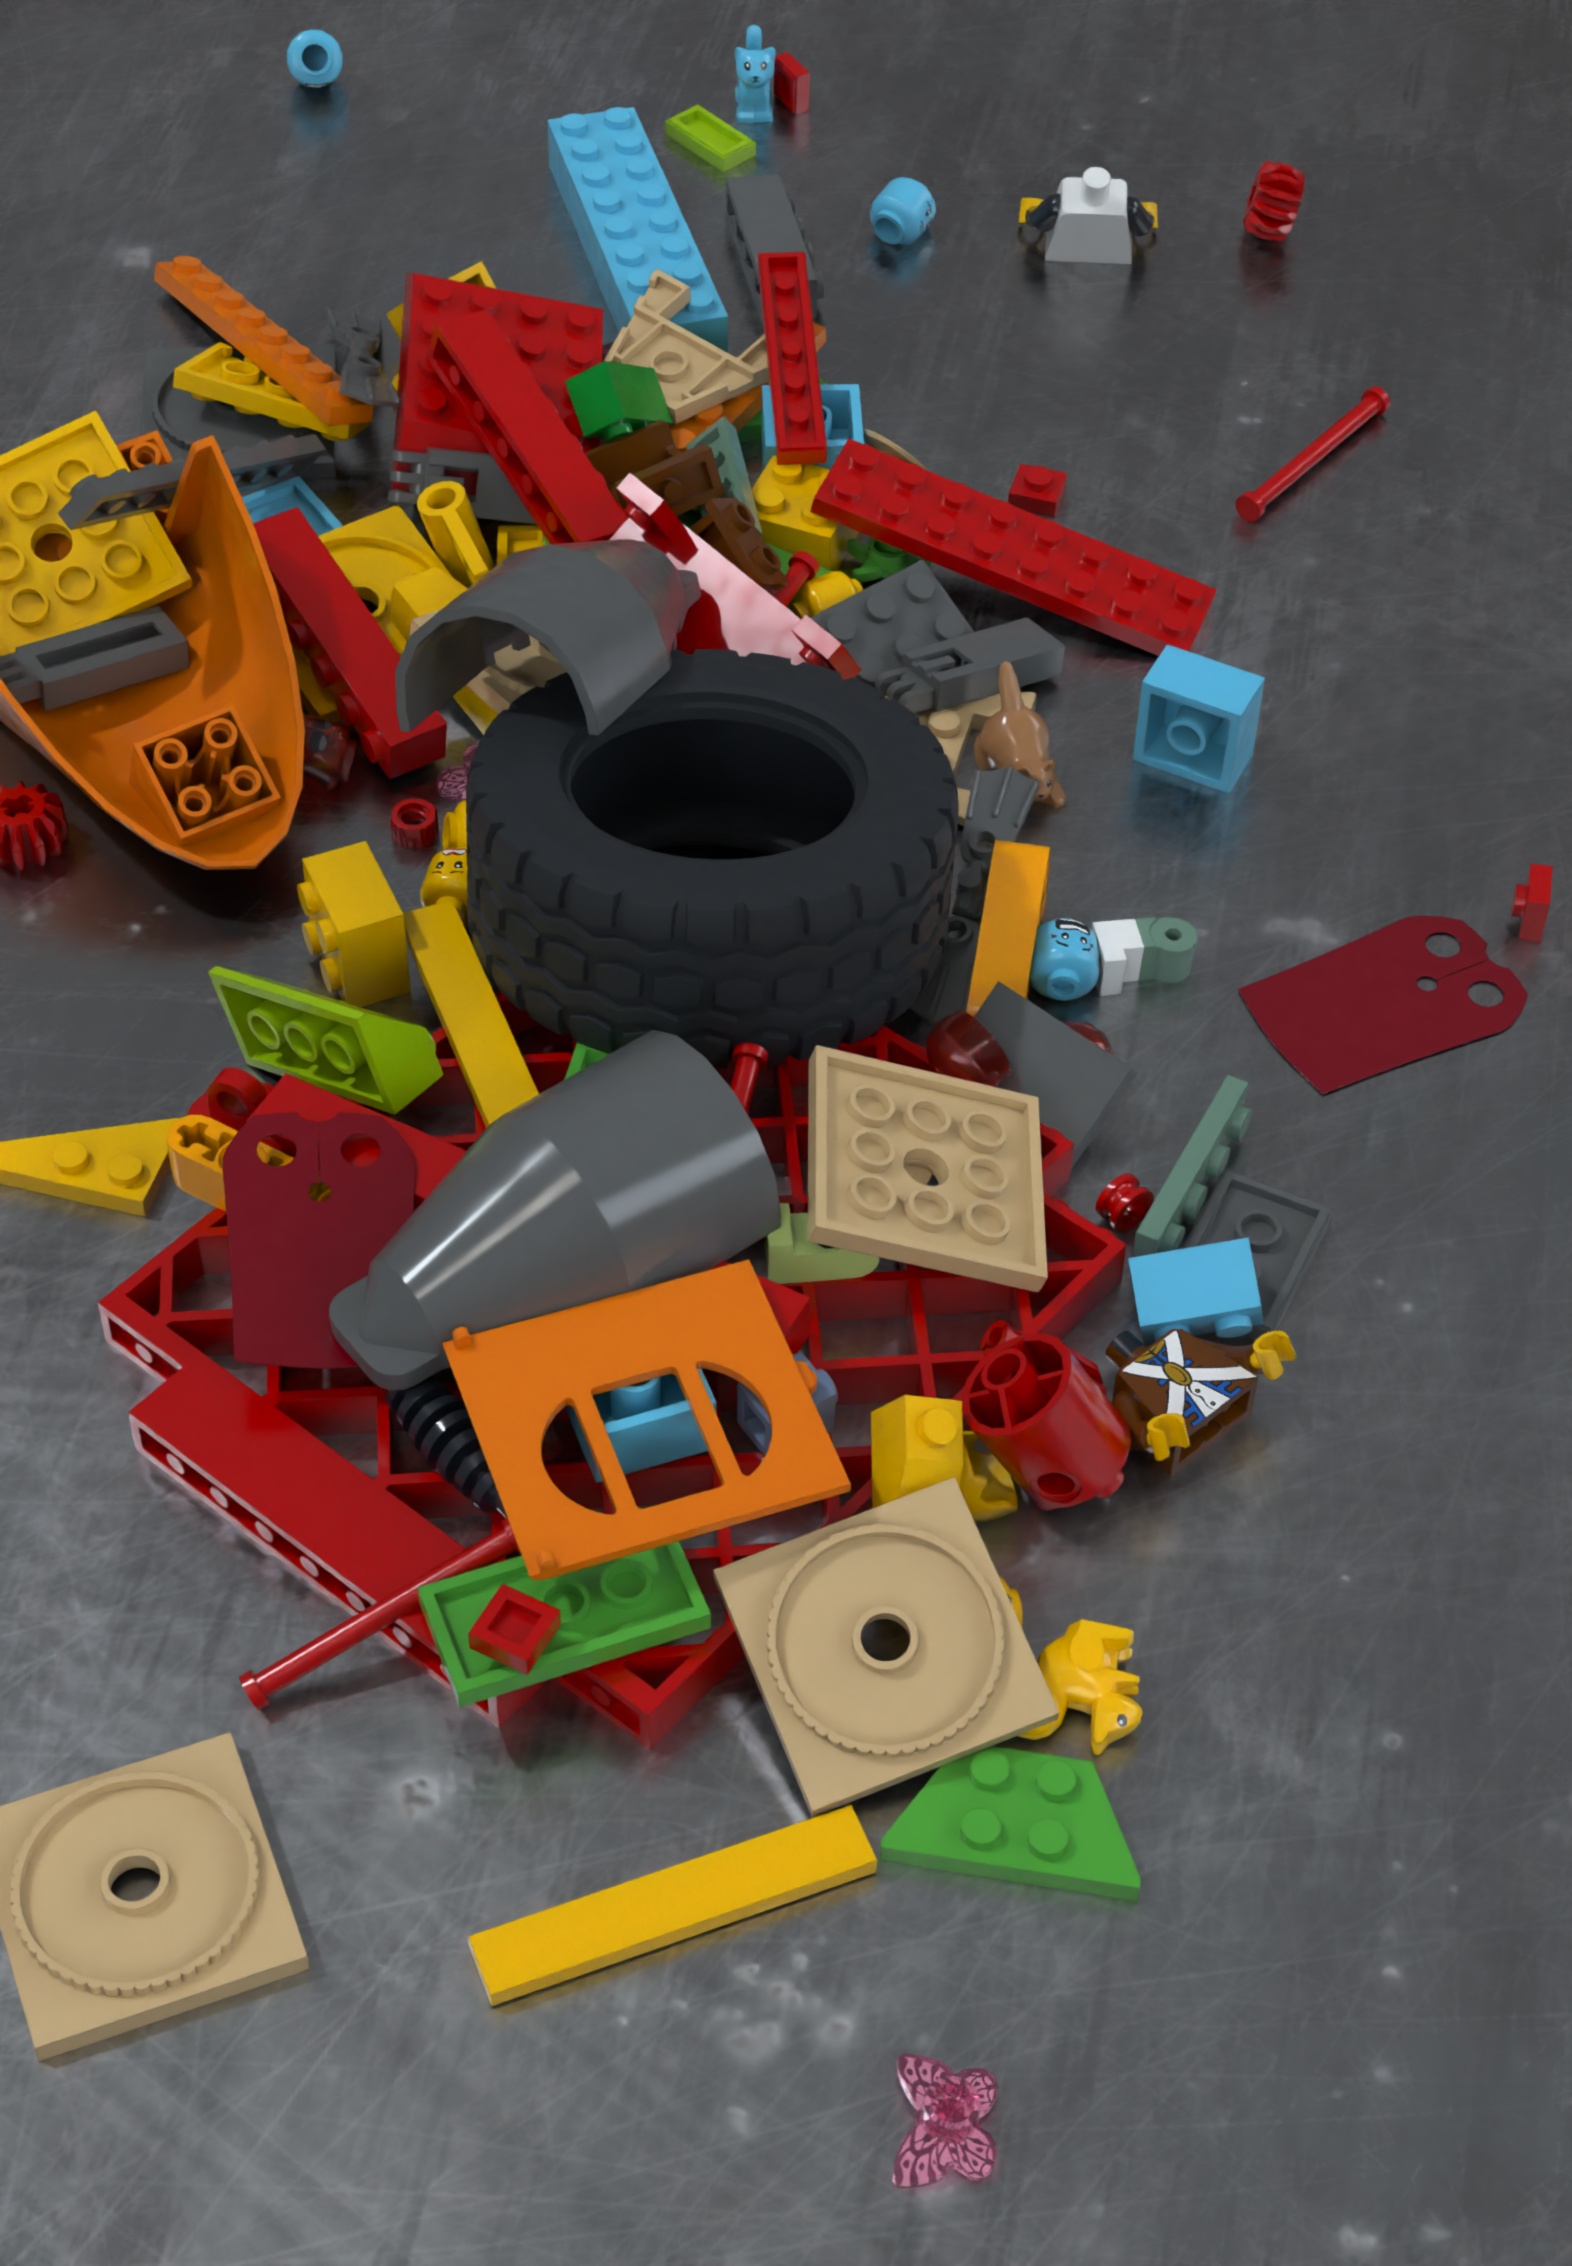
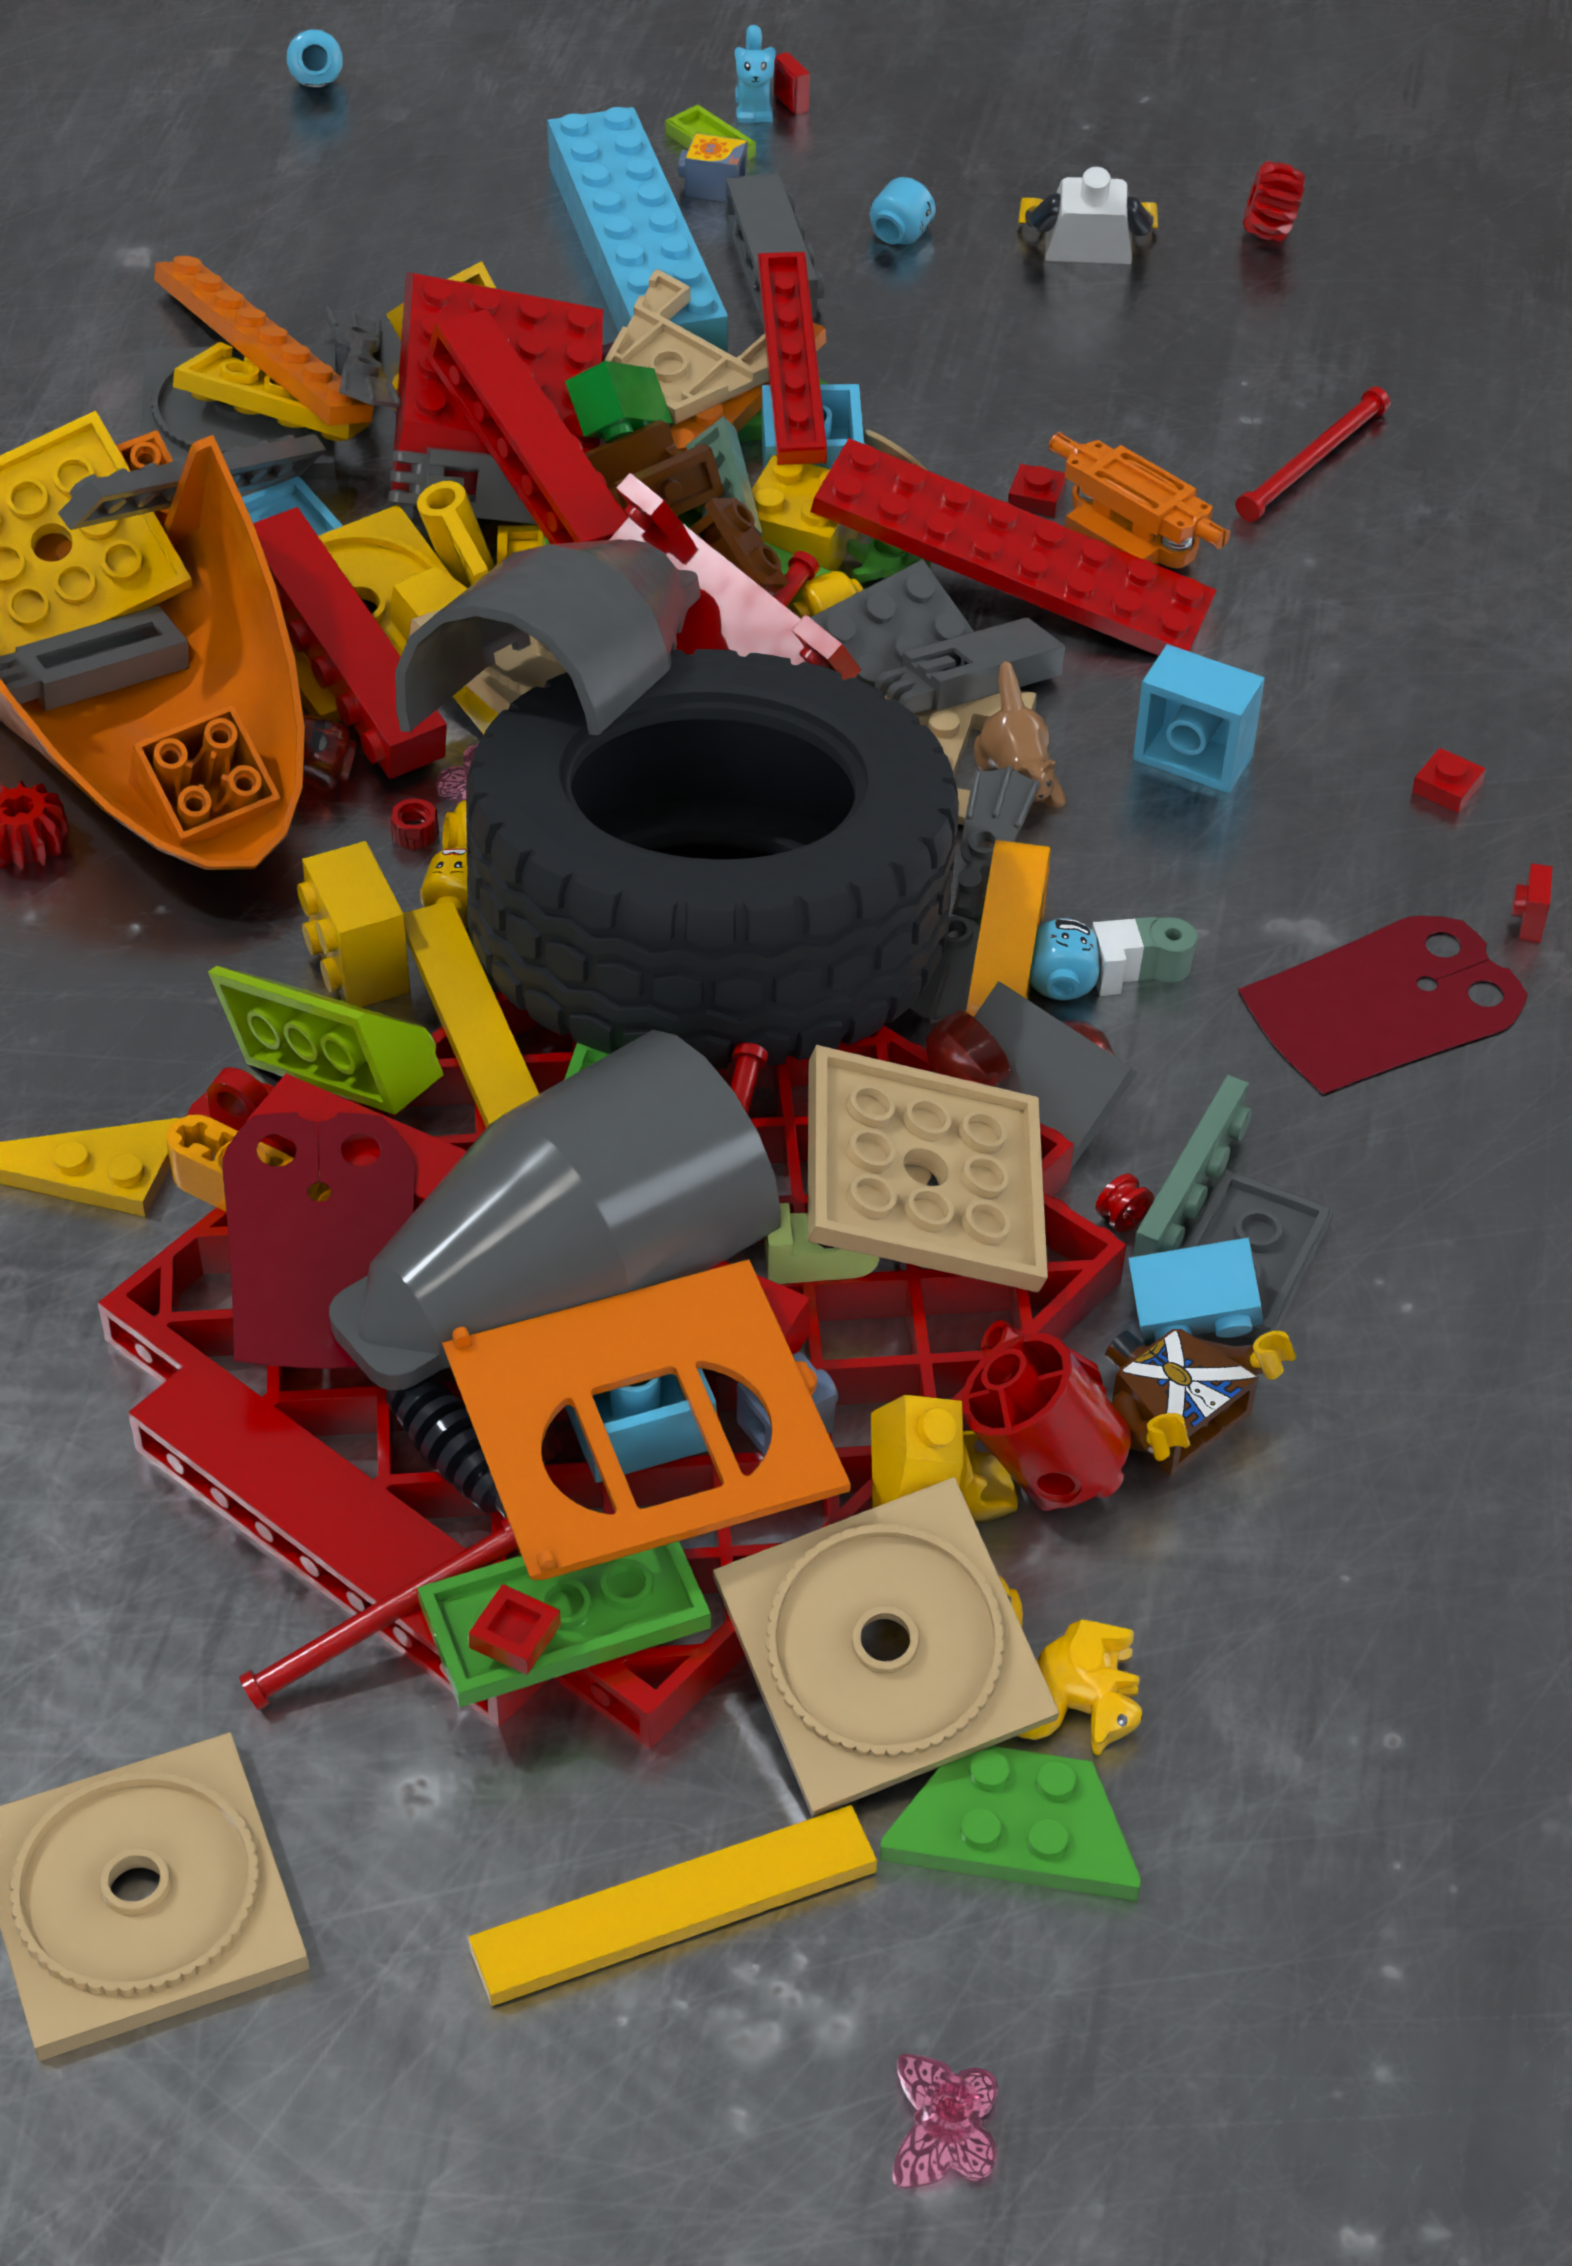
(710, 163): none -> sand blue brick
(1135, 504): none -> orange piece
(1449, 780): none -> red plate

